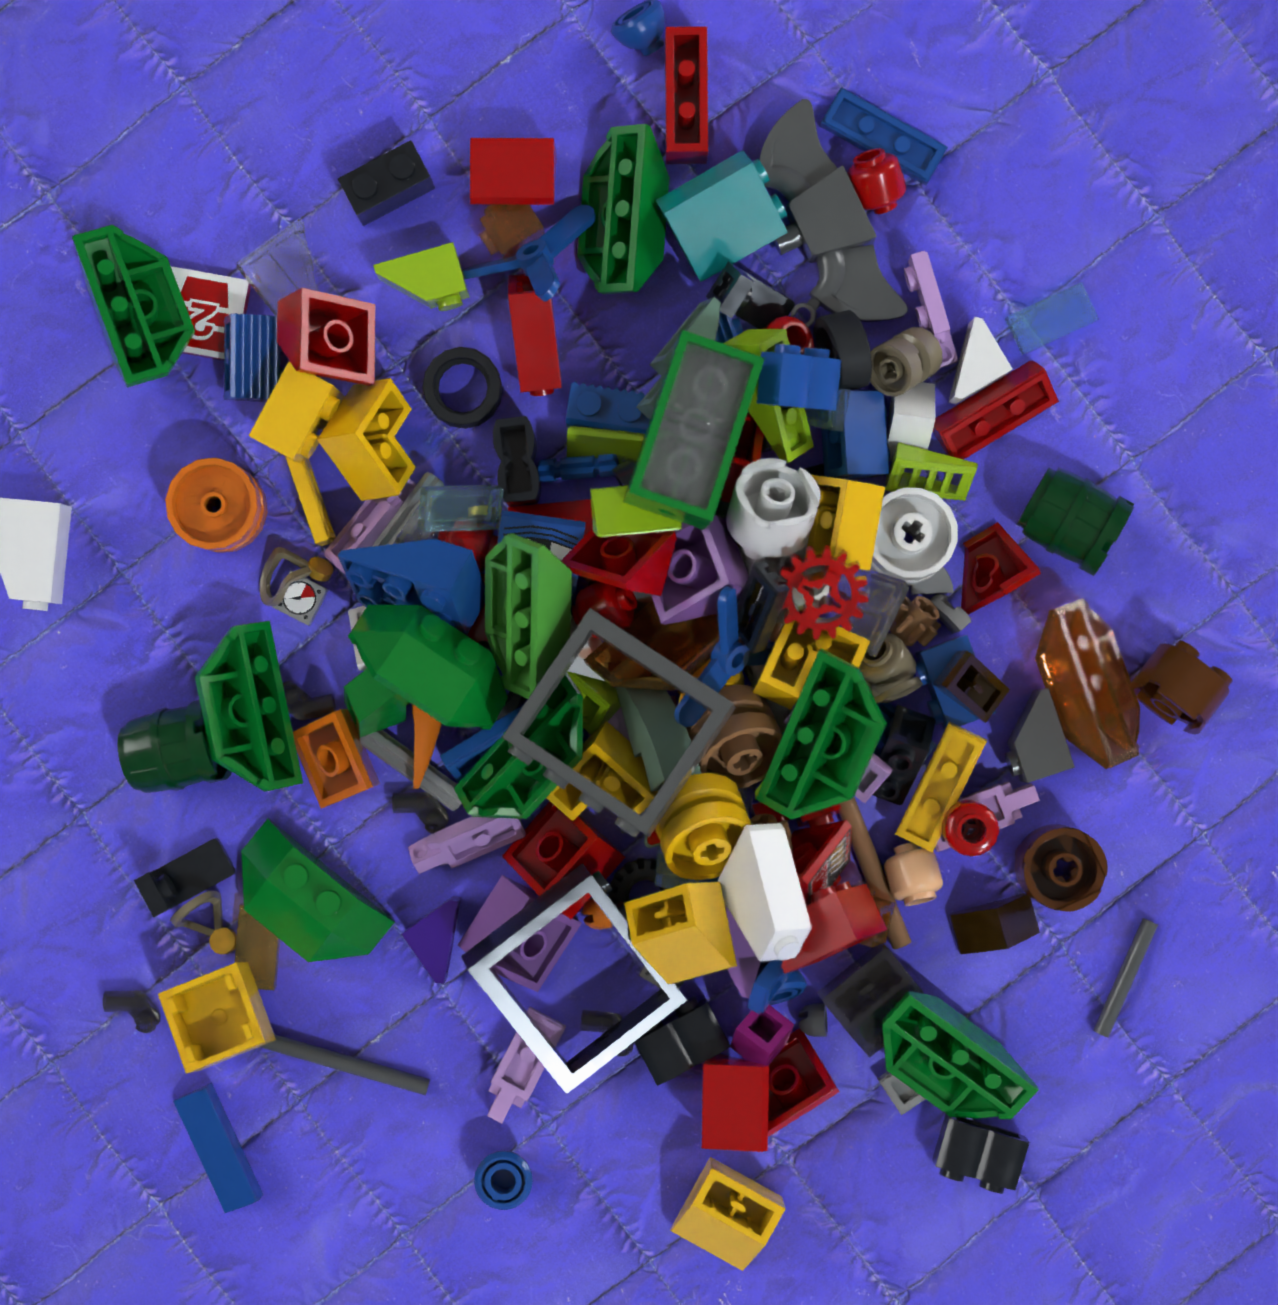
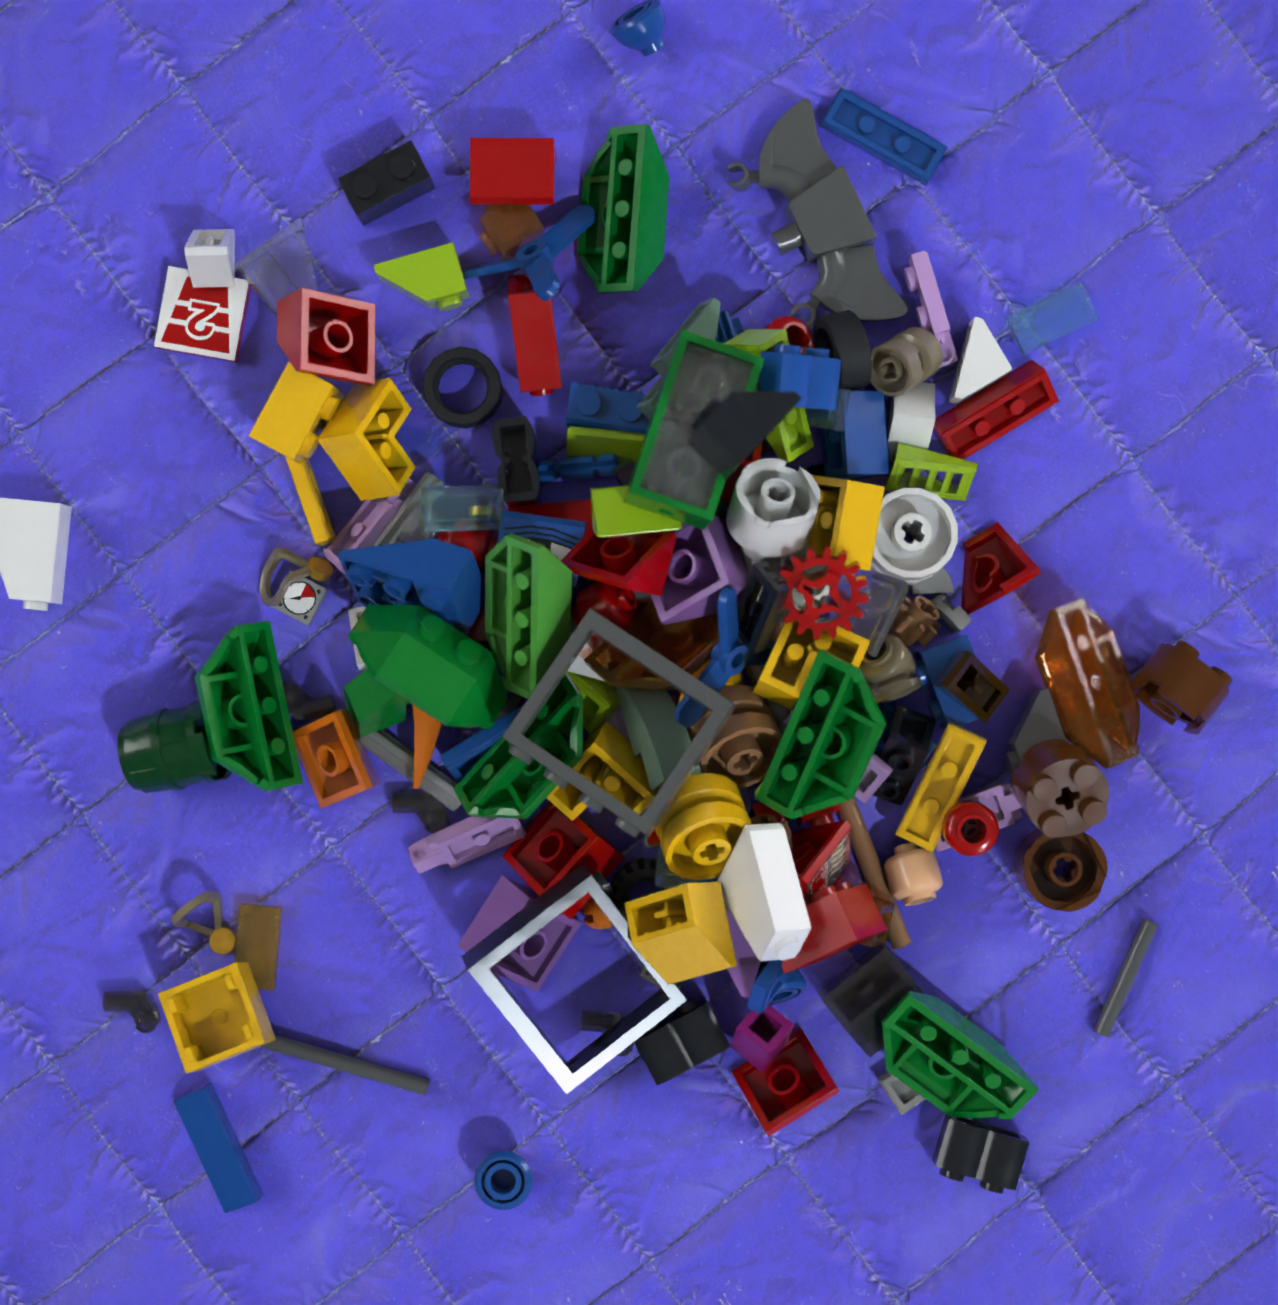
(134, 303): green wedge -> none
(185, 877): black bracket -> none
(194, 494): orange wheel -> none
(211, 258): none -> white slope
(251, 357): blue brick -> none
(306, 900): green wedge -> none
(434, 937): dark purple slope -> none
(520, 1068): lavender hinge -> none
(686, 95): red brick -> none
(723, 214): teal brick -> none
(729, 1214): yellow slope -> none
(735, 427): none -> black slope
(735, 1104): red slope -> none
(748, 297): black bracket -> none
(814, 1020): dark grey hinge -> none
(877, 180): red head -> none
(994, 925): dark brown slope -> none
(1060, 788): none -> reddish brown brick
(1074, 518): dark green piece -> none

